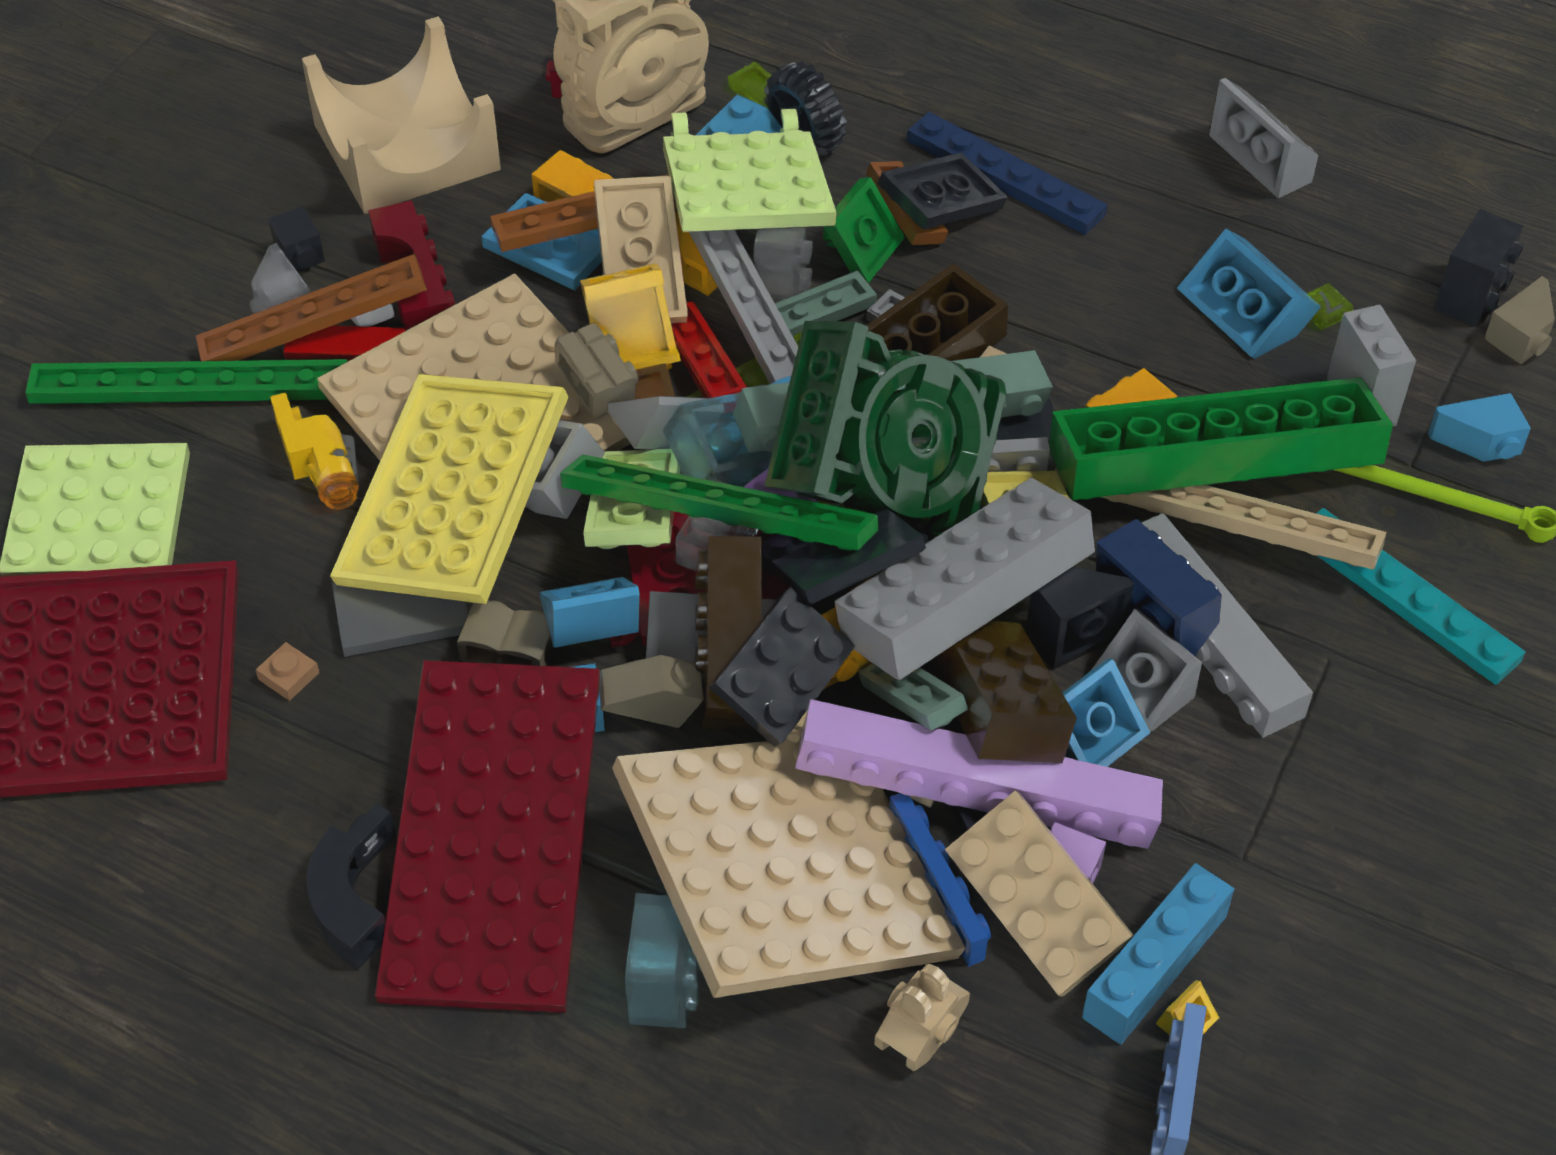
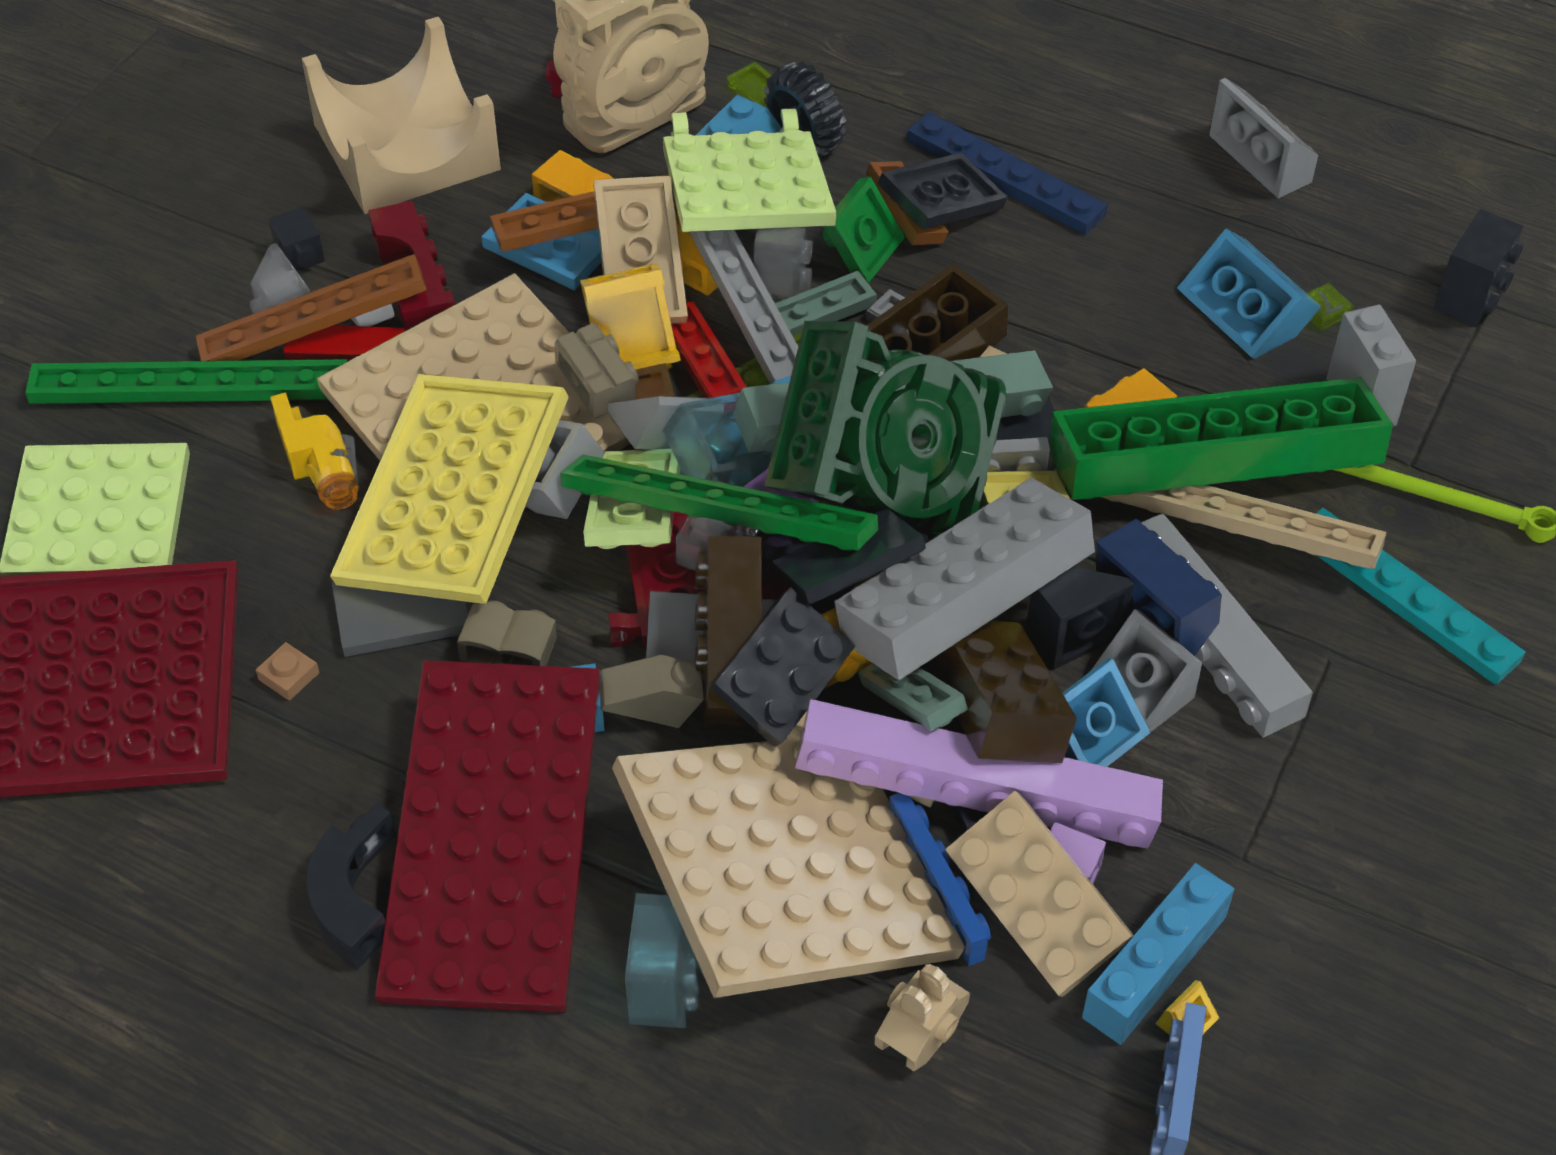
(591, 611): dark azure slope -> none
(1482, 427): dark azure slope -> none
(1523, 323): dark tan slope -> none

